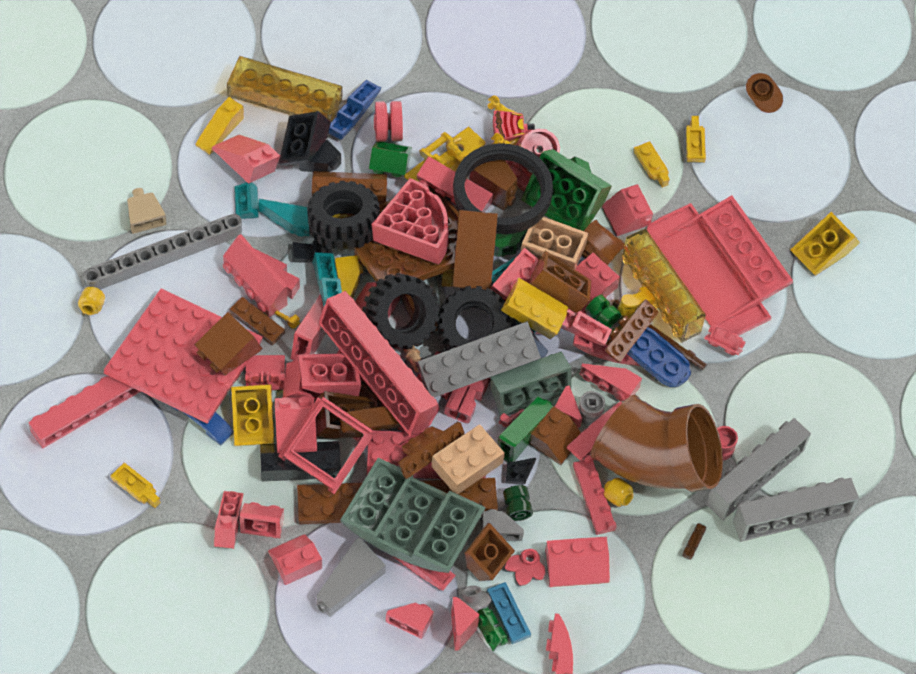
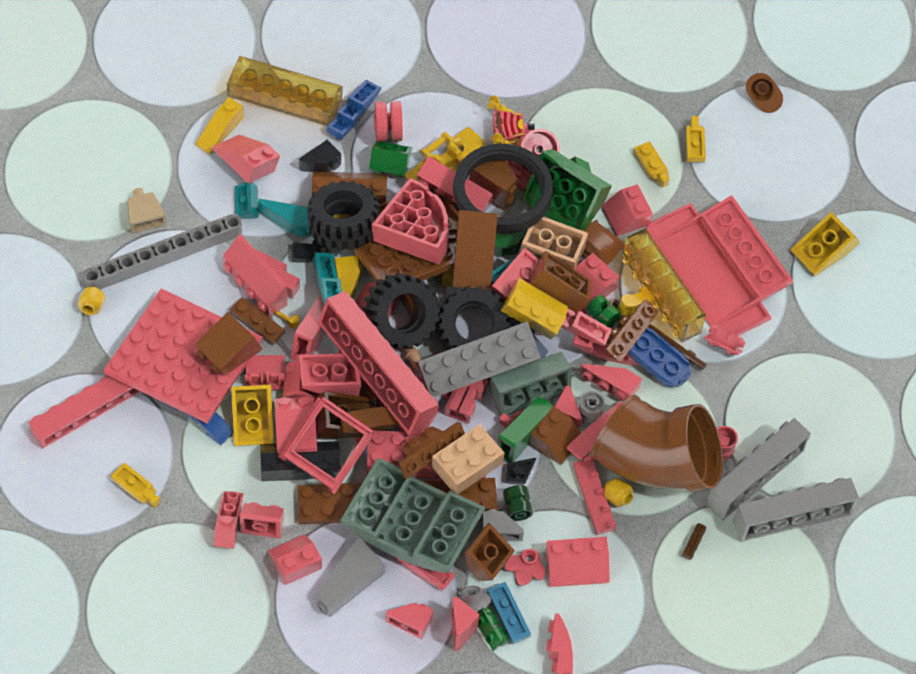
(303, 137): black slope -> none

